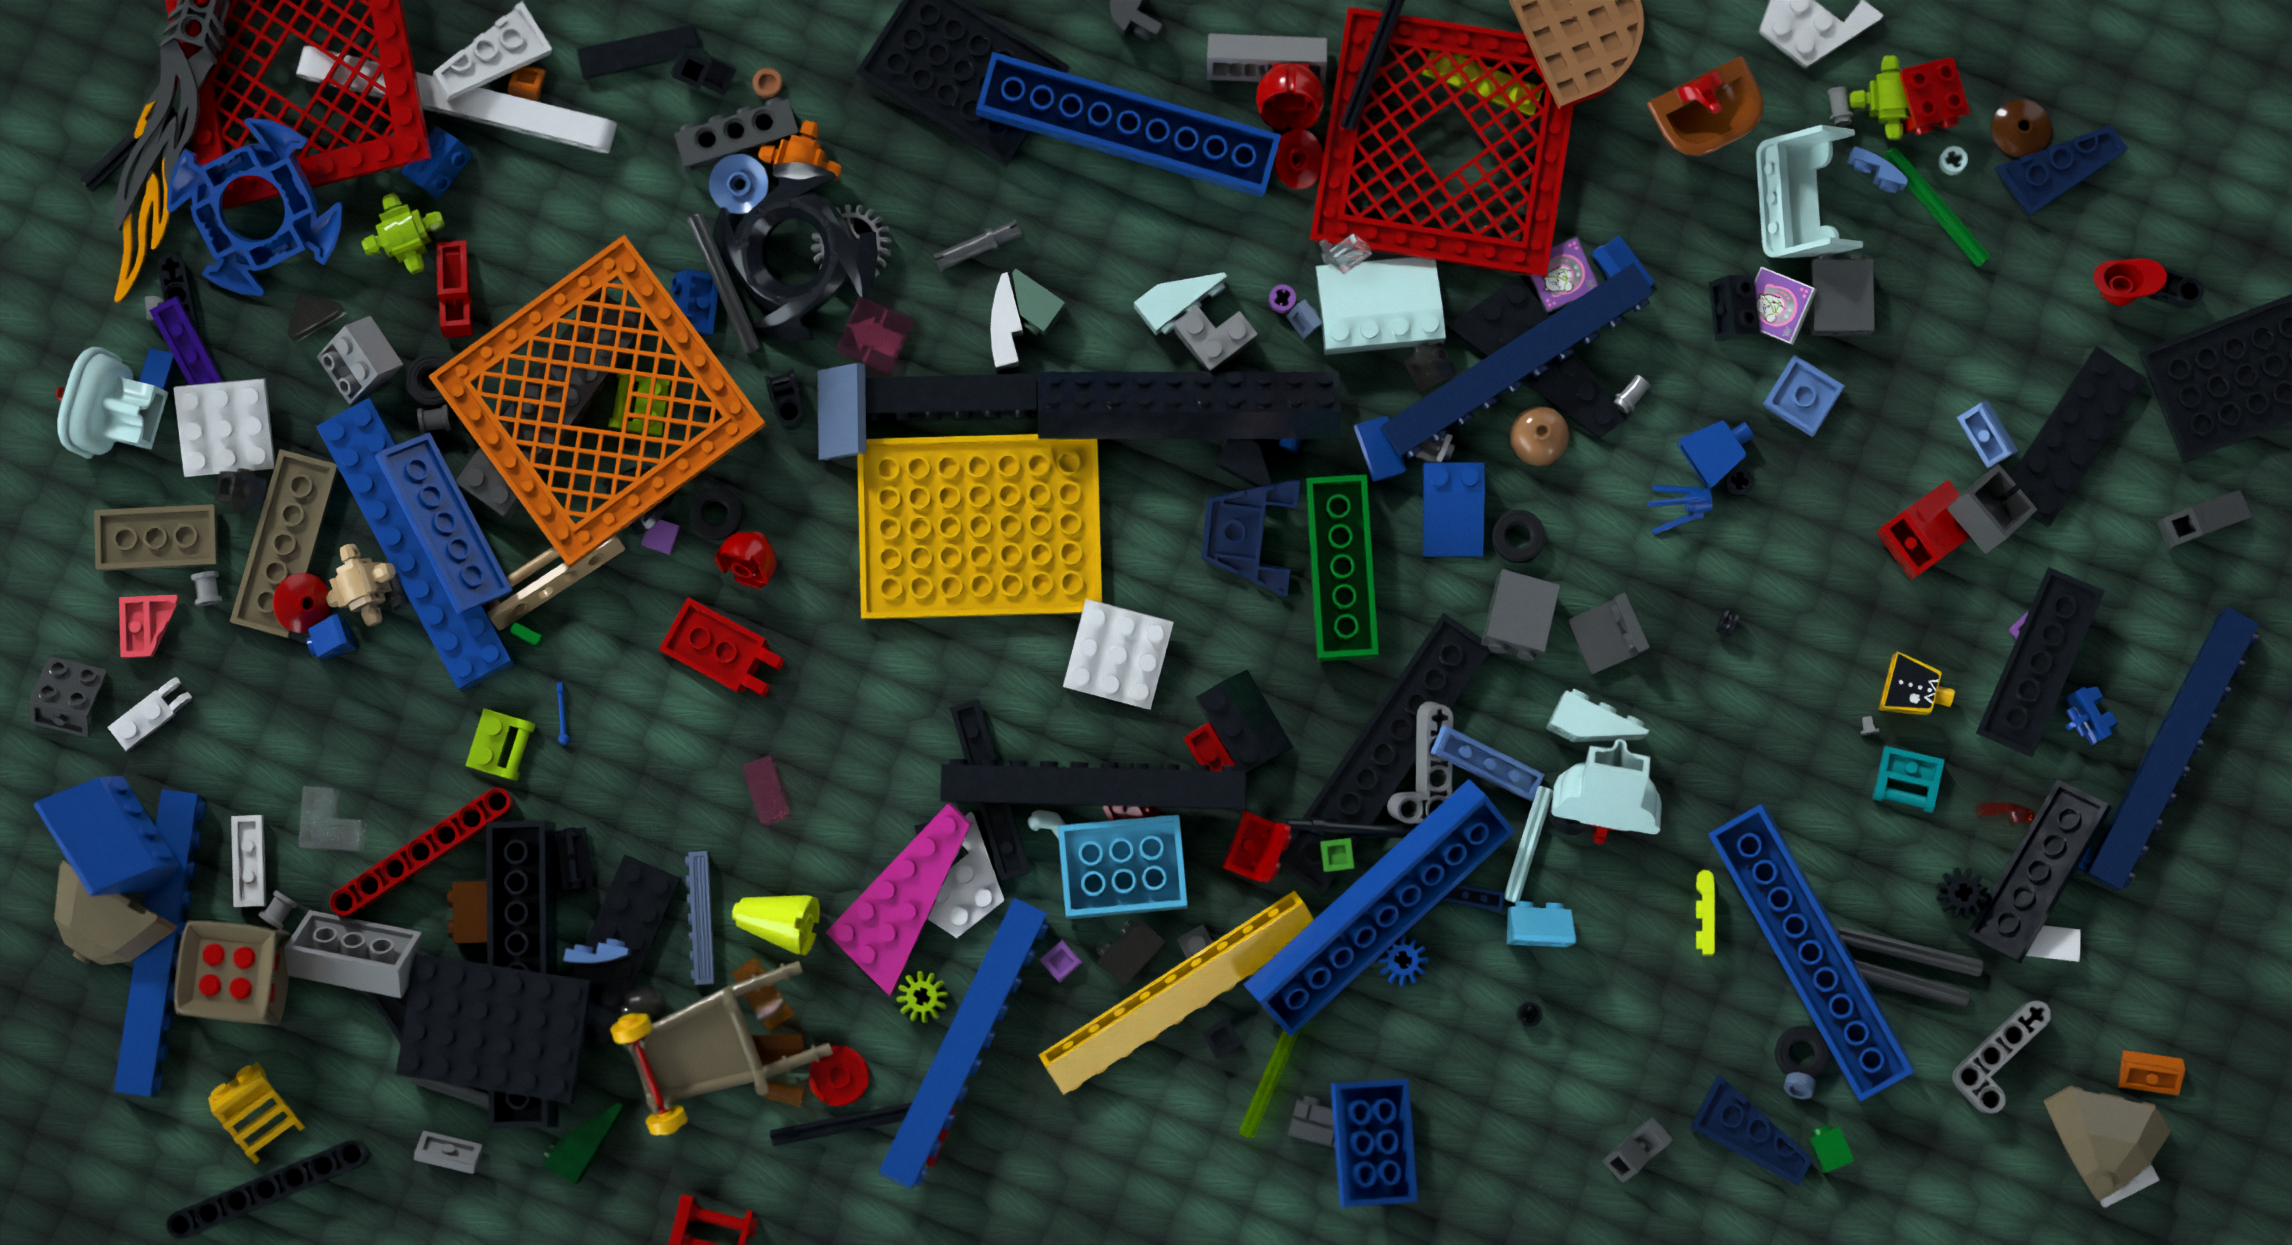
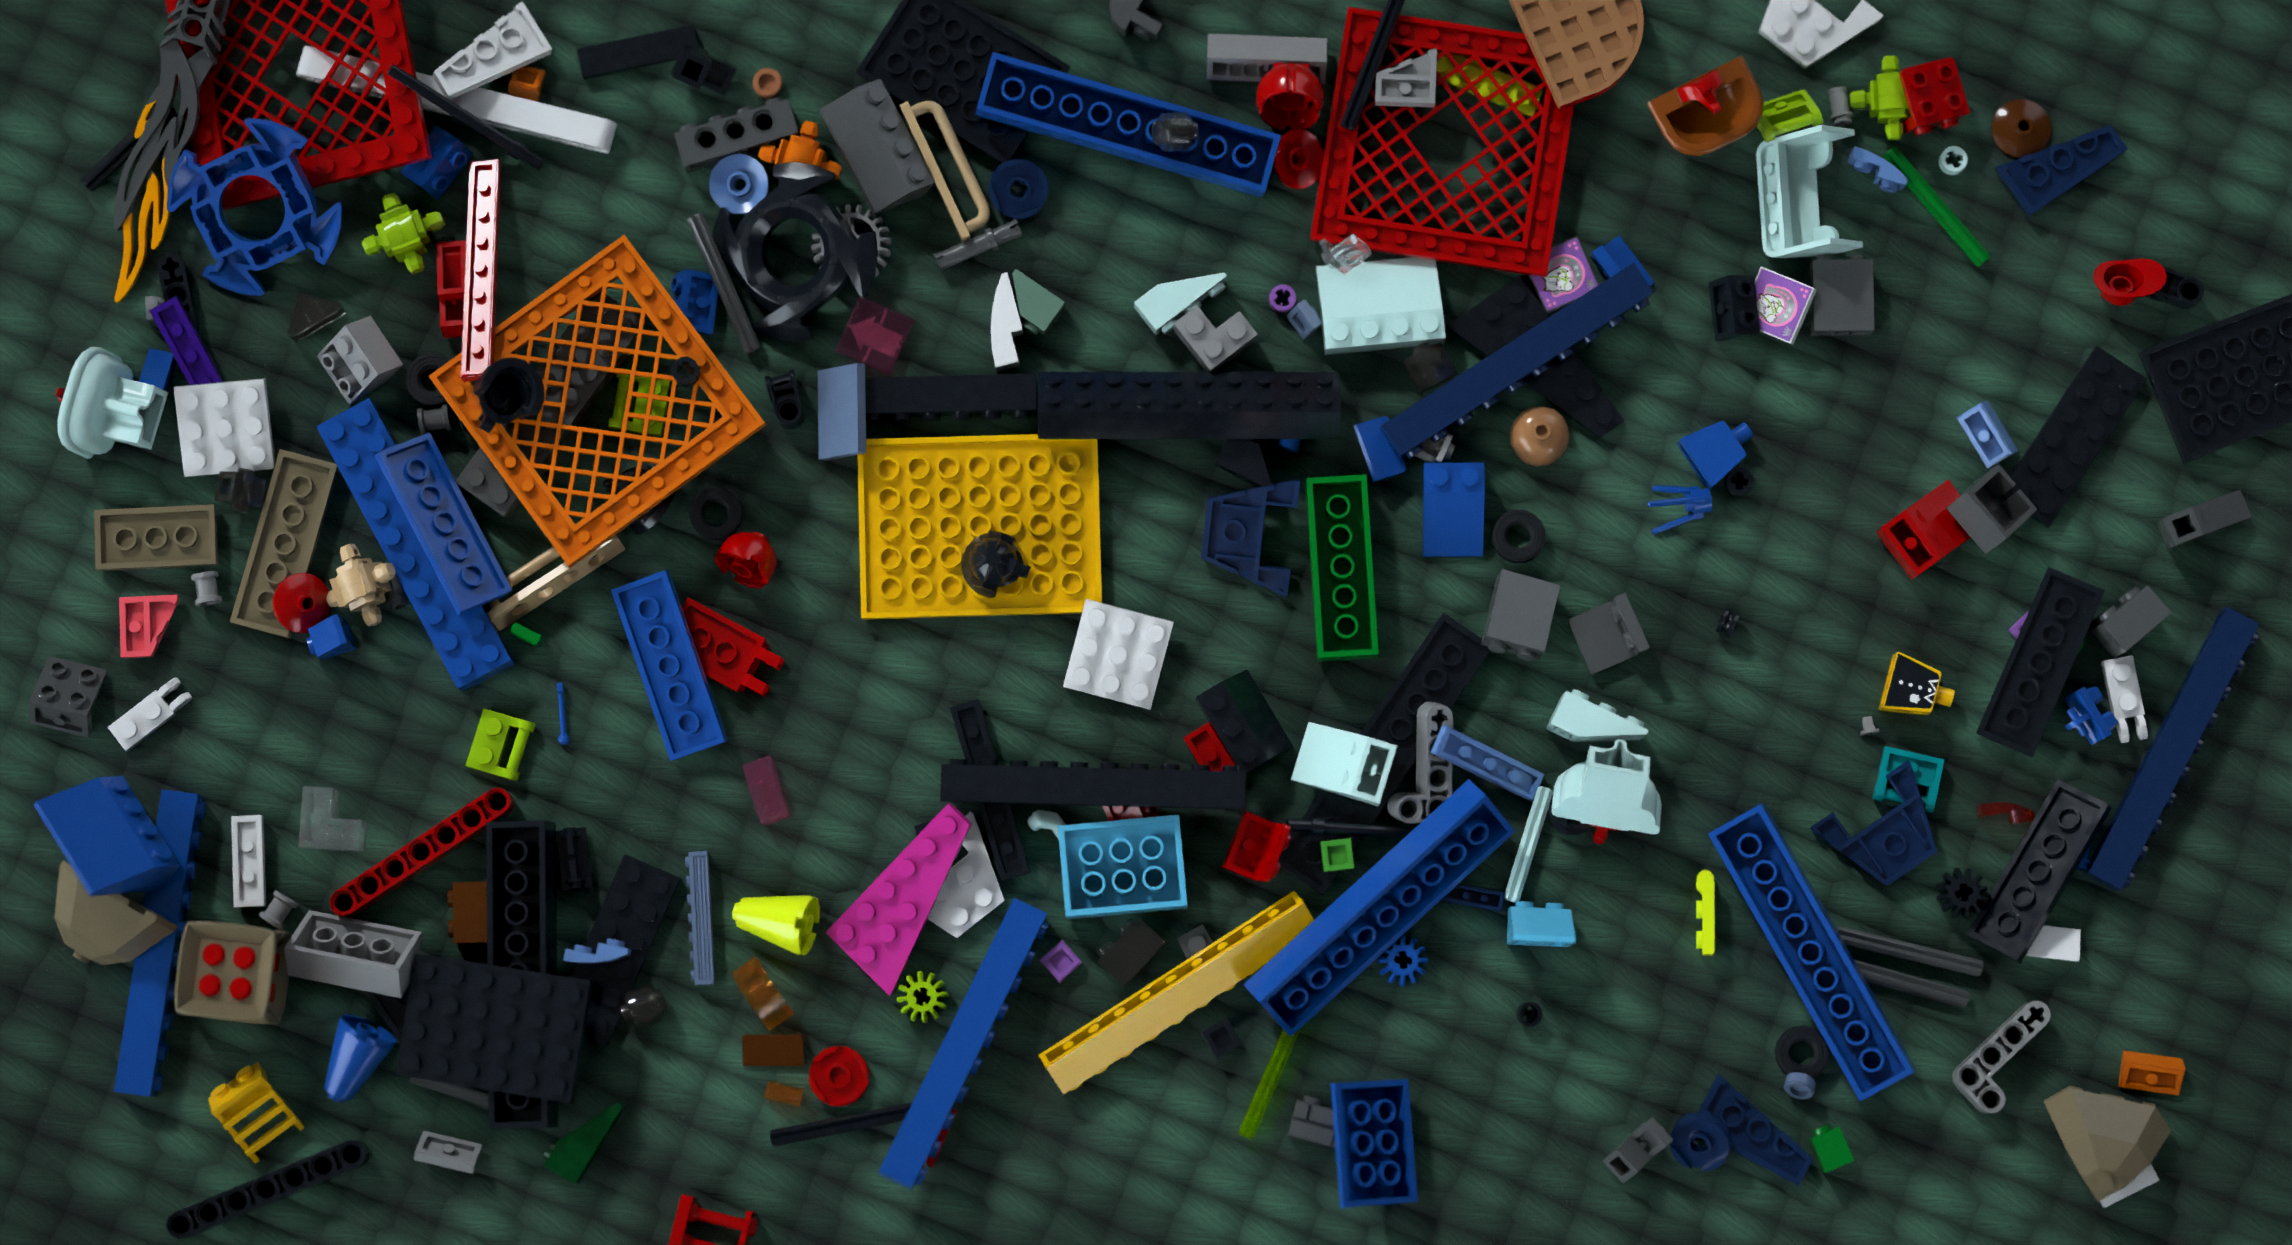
(355, 1056): none -> blue cone
(481, 268): none -> tile
(508, 392): none -> black helmet
(514, 148): none -> black bar
(661, 537): medium lavender tile -> none
(669, 665): none -> blue plate
(678, 376): none -> black bush
(702, 1050): dark tan piece -> none
(877, 147): none -> dark grey slope
(962, 163): none -> tan piece
(992, 563): none -> black helmet
(1033, 196): none -> dark blue plate
(1174, 131): none -> clear smoke head
(1344, 763): none -> light aqua slope
(1409, 83): none -> light grey wing
(1631, 394): light grey pin -> none
(1705, 1126): none -> dark blue plate
(1788, 114): none -> lime plate
(1803, 395): medium blue plate -> none
(1893, 841): none -> dark blue wing
(2124, 695): none -> white hinge
(2134, 618): none -> dark grey piece

